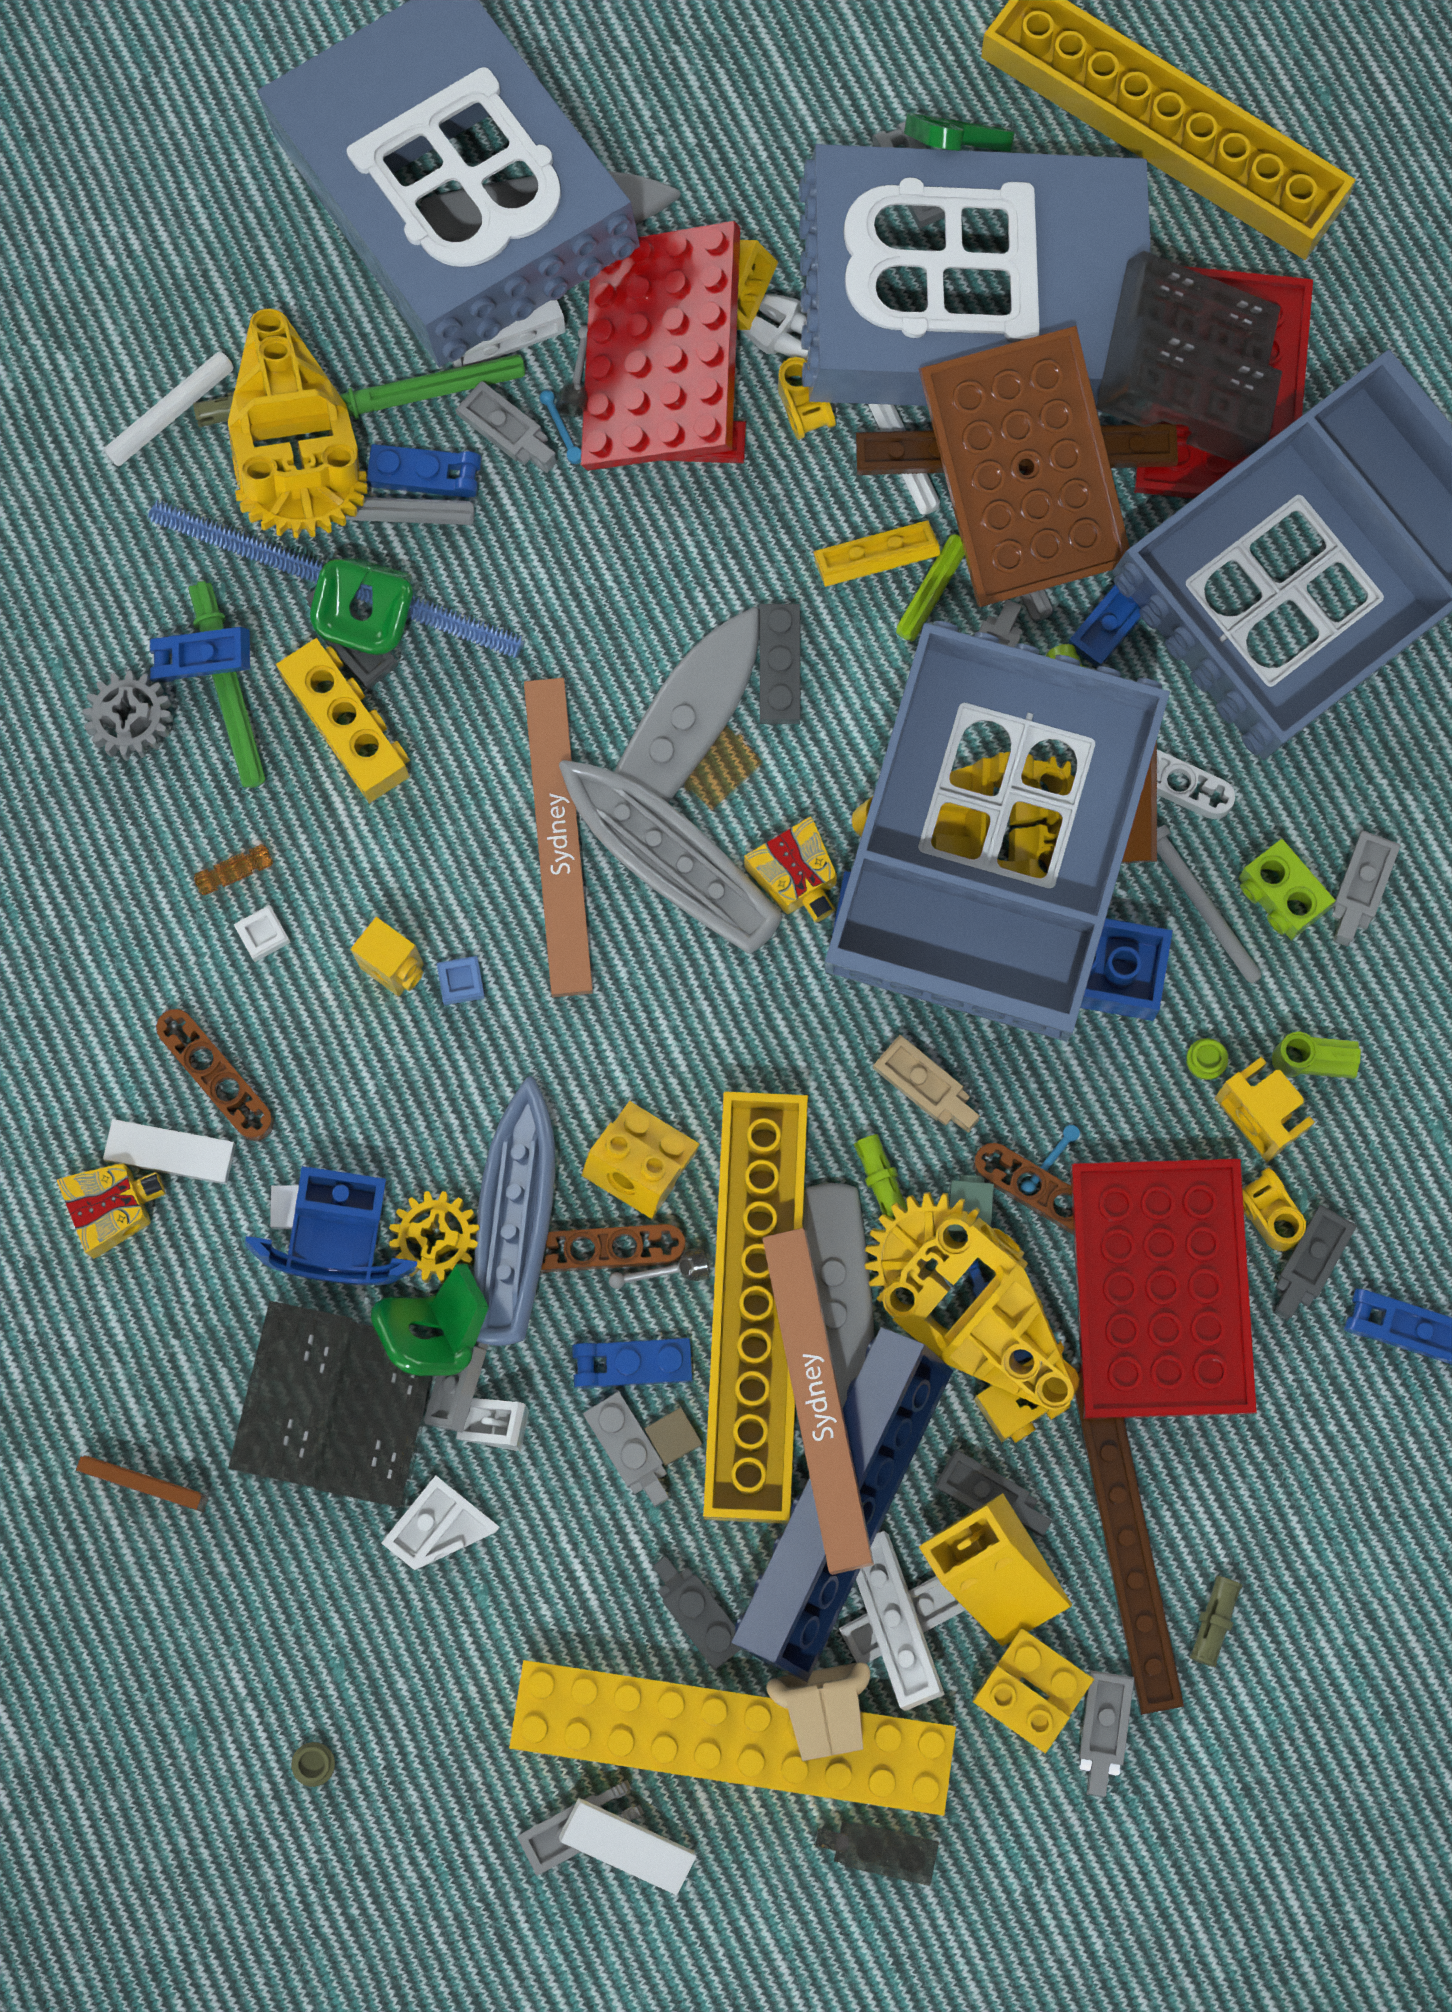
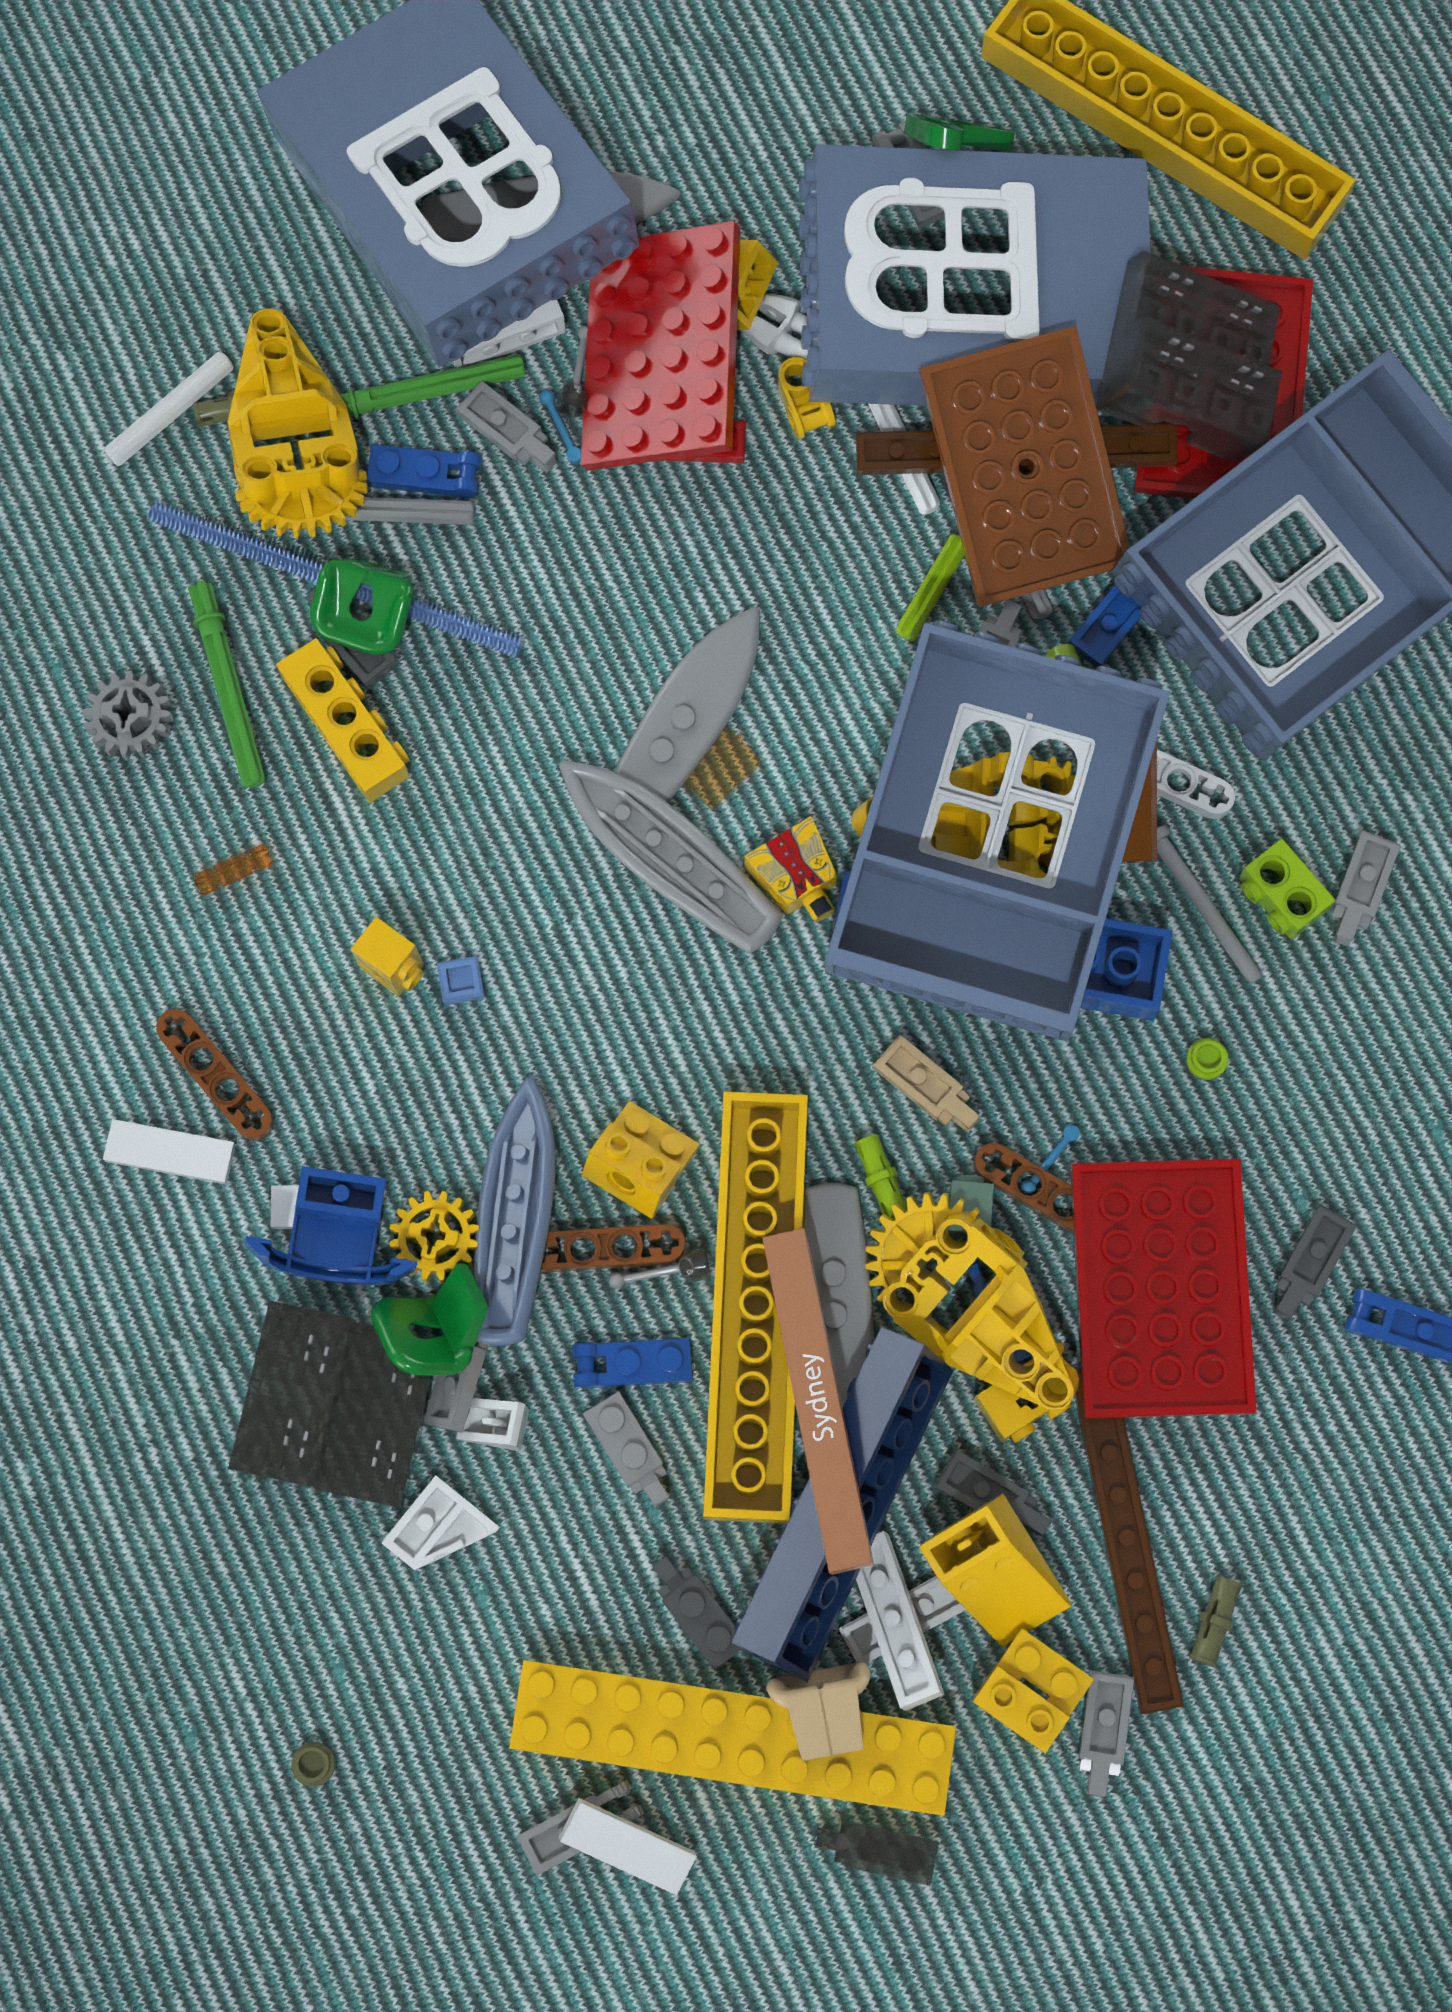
(108, 1205): torso -> none
(142, 1483): dark orange tile -> none
(200, 654): blue plate -> none
(262, 933): white tile -> none
(557, 840): nougat tile -> none
(673, 1436): dark tan tile -> none
(779, 663): dark grey plate -> none
(876, 553): yellow tile -> none
(1263, 1109): yellow panel -> none
(1272, 1207): yellow piece -> none
(1319, 1055): lime piece -> none

